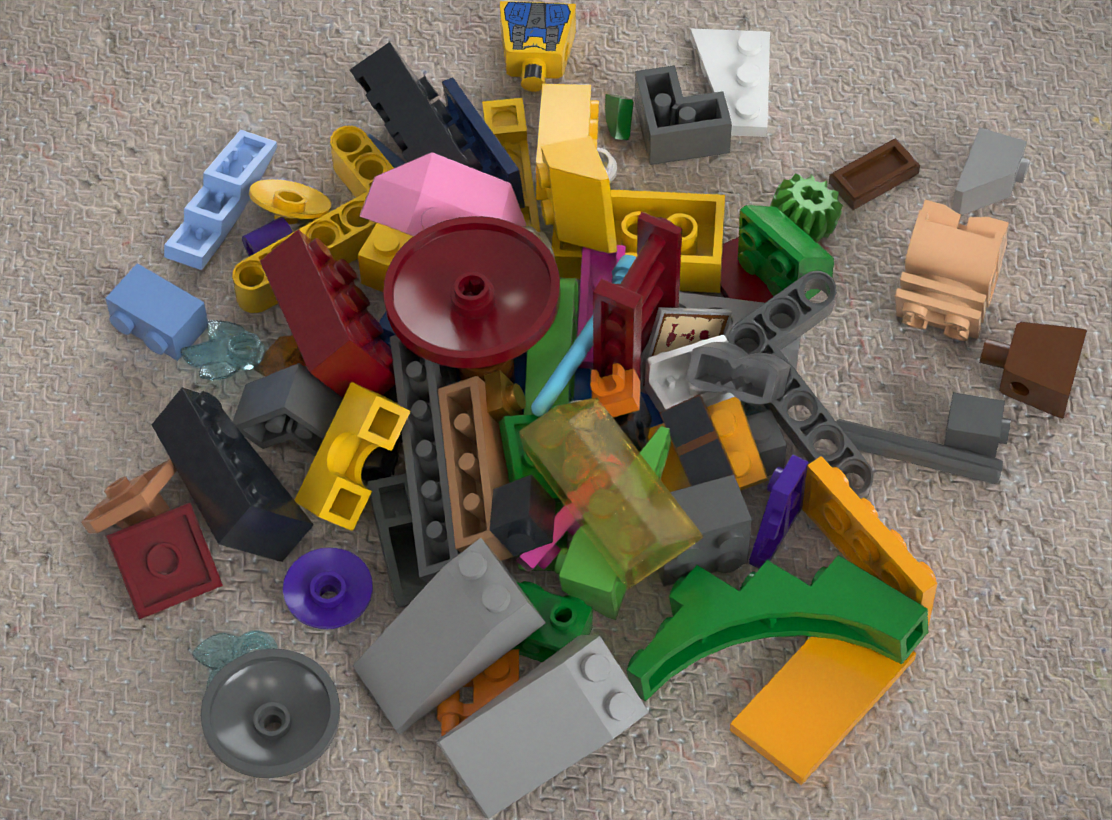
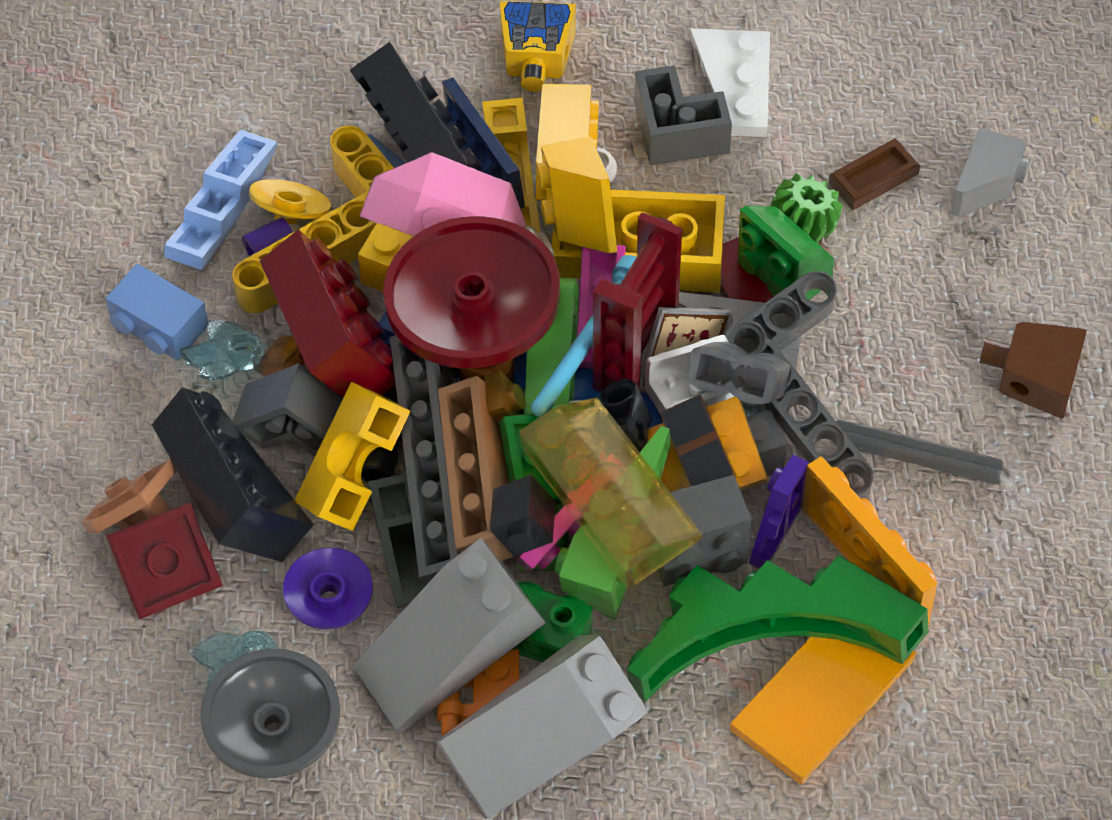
(617, 391): orange tile -> none
(618, 115): green tile -> none
(950, 271): light nougat piece -> none
(976, 424): dark grey brick -> none

